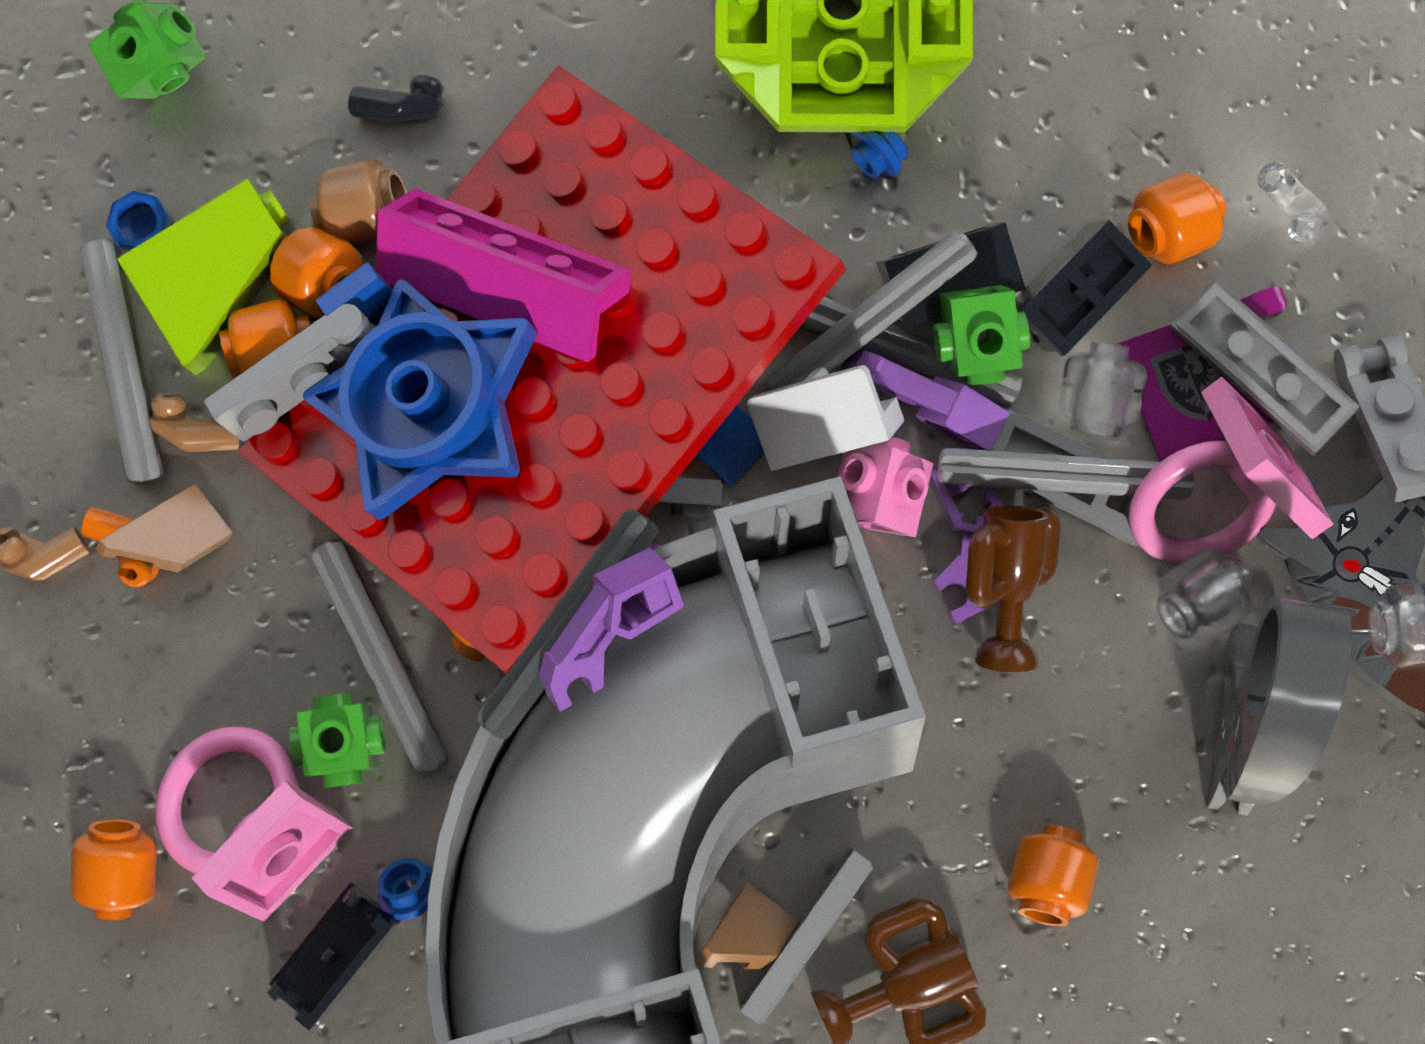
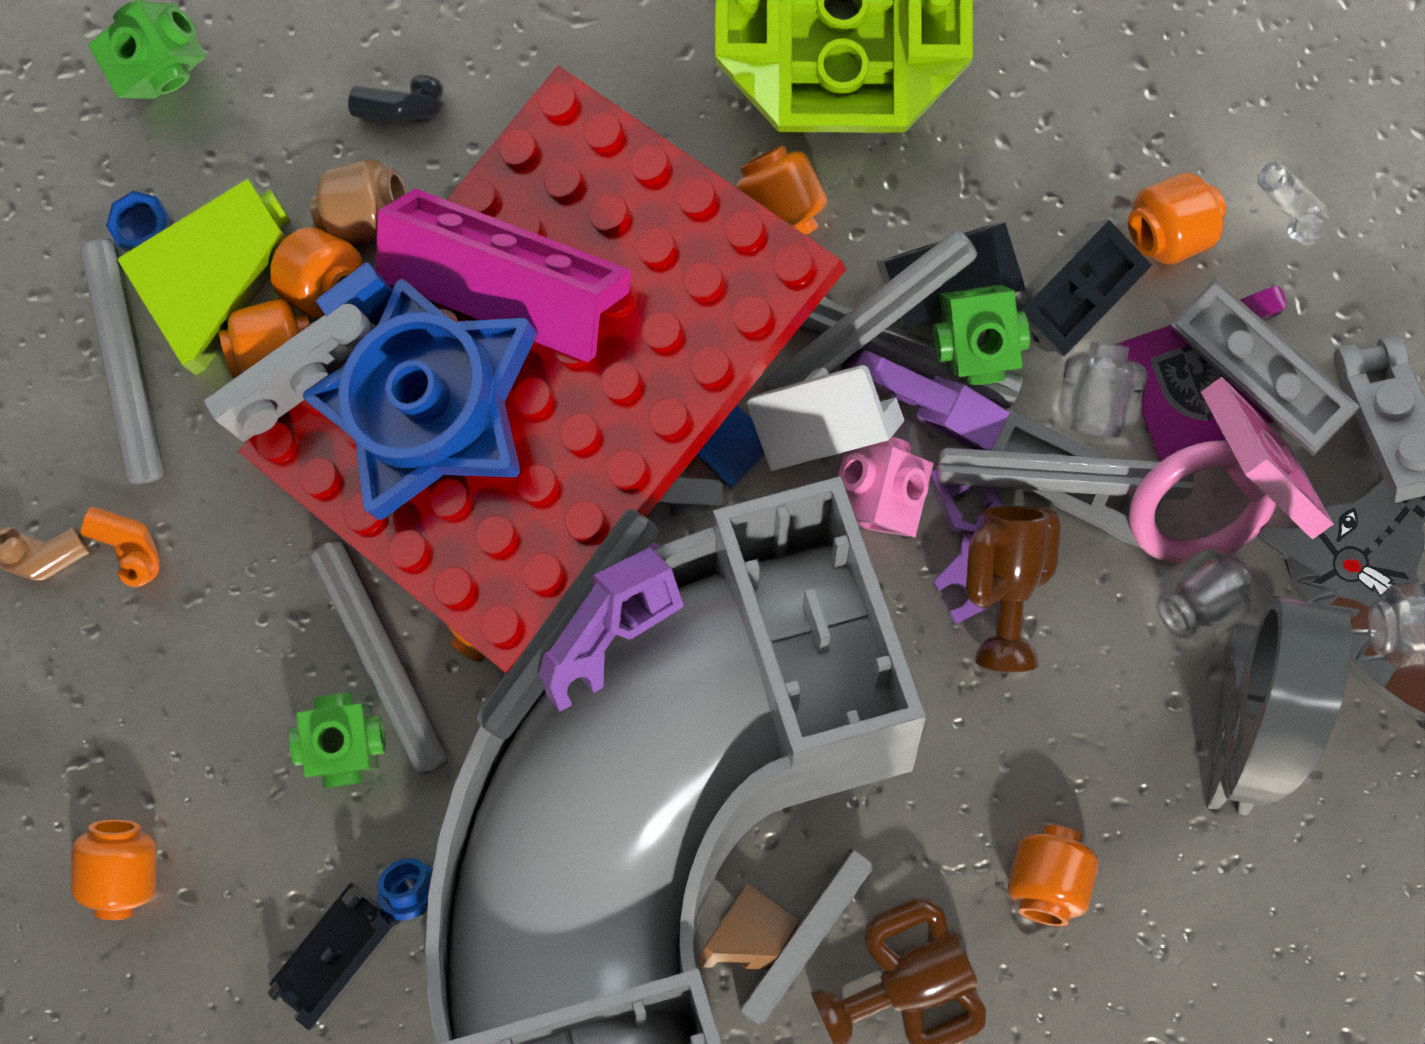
(170, 533): medium nougat tile -> none
(186, 432): medium nougat arm -> none
(269, 847): bright pink tile -> none
(785, 186): none -> orange head
(878, 153): blue plate -> none

